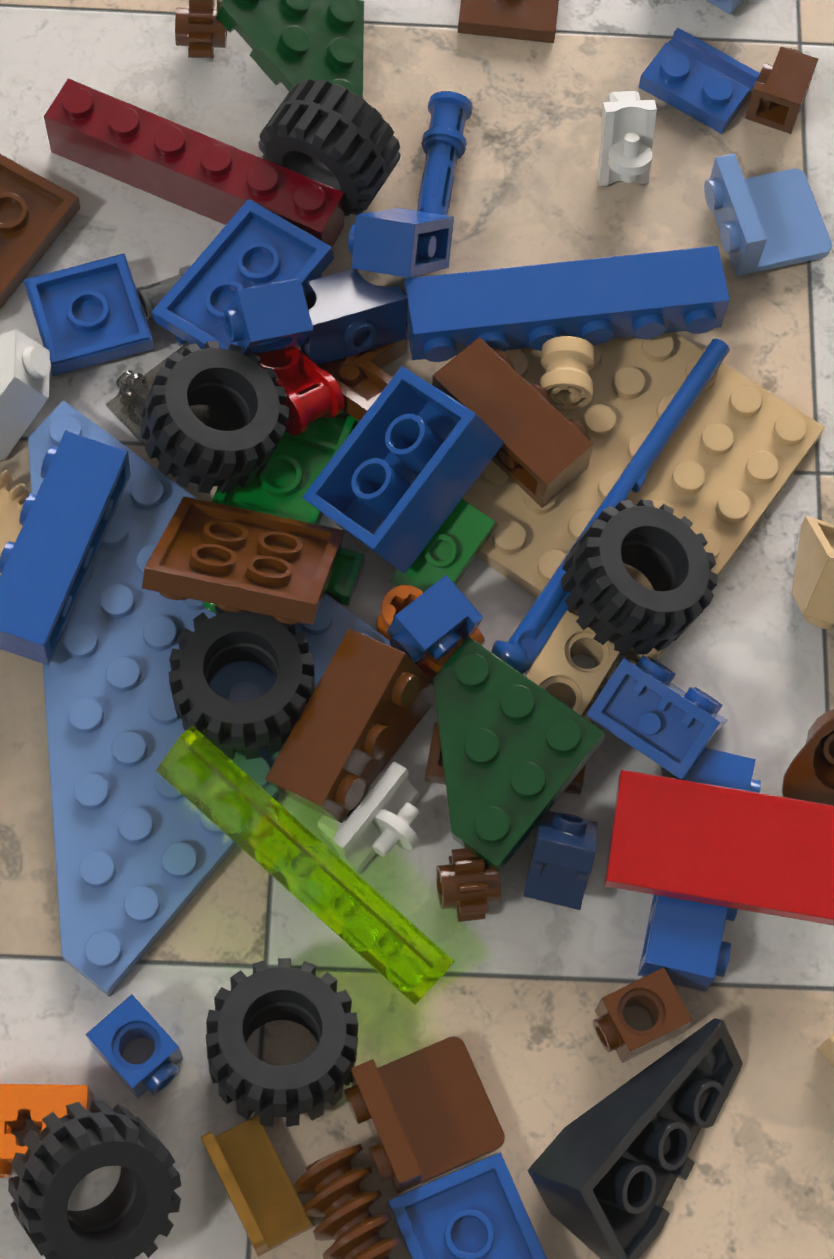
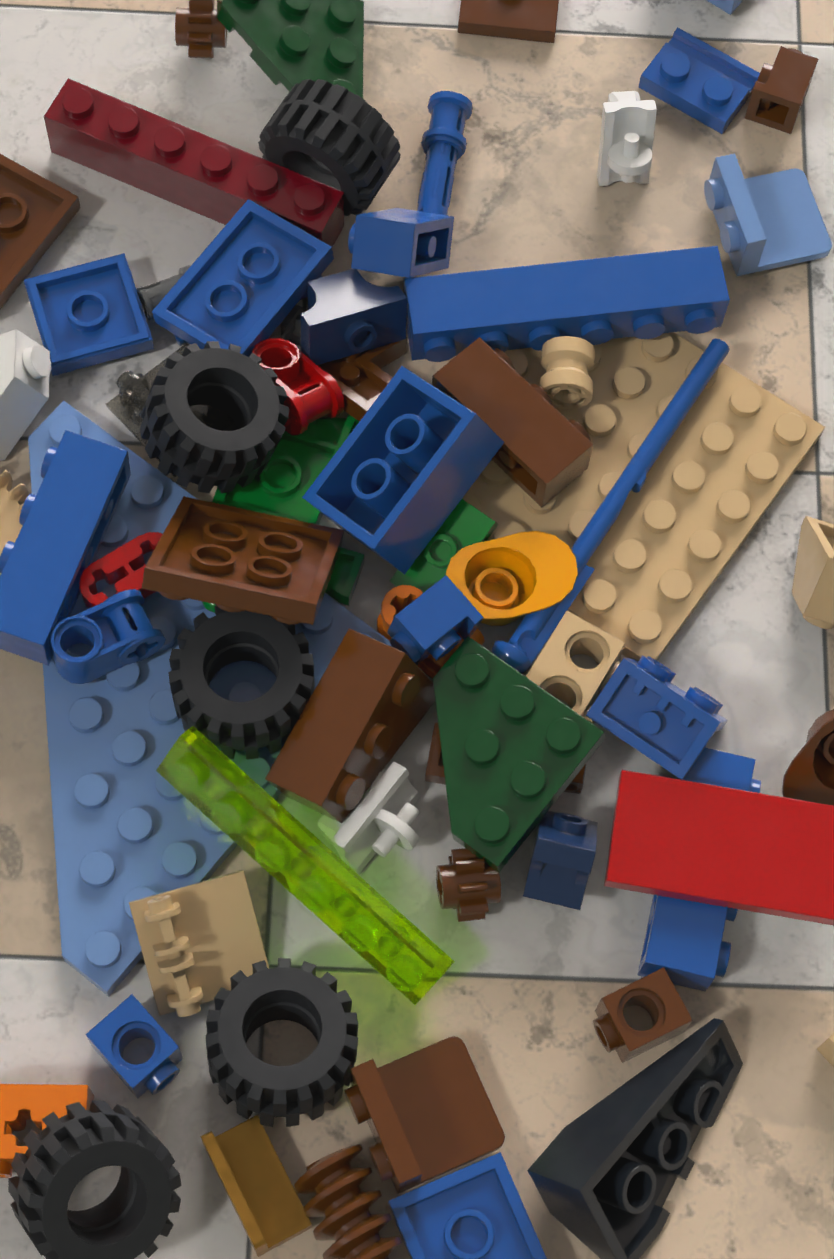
(114, 630): none -> blue piece
(120, 567): none -> red beam
(197, 941): none -> tan hinge
(268, 317): blue brick -> none
(514, 575): none -> light orange piece
(662, 551): black tyre -> none

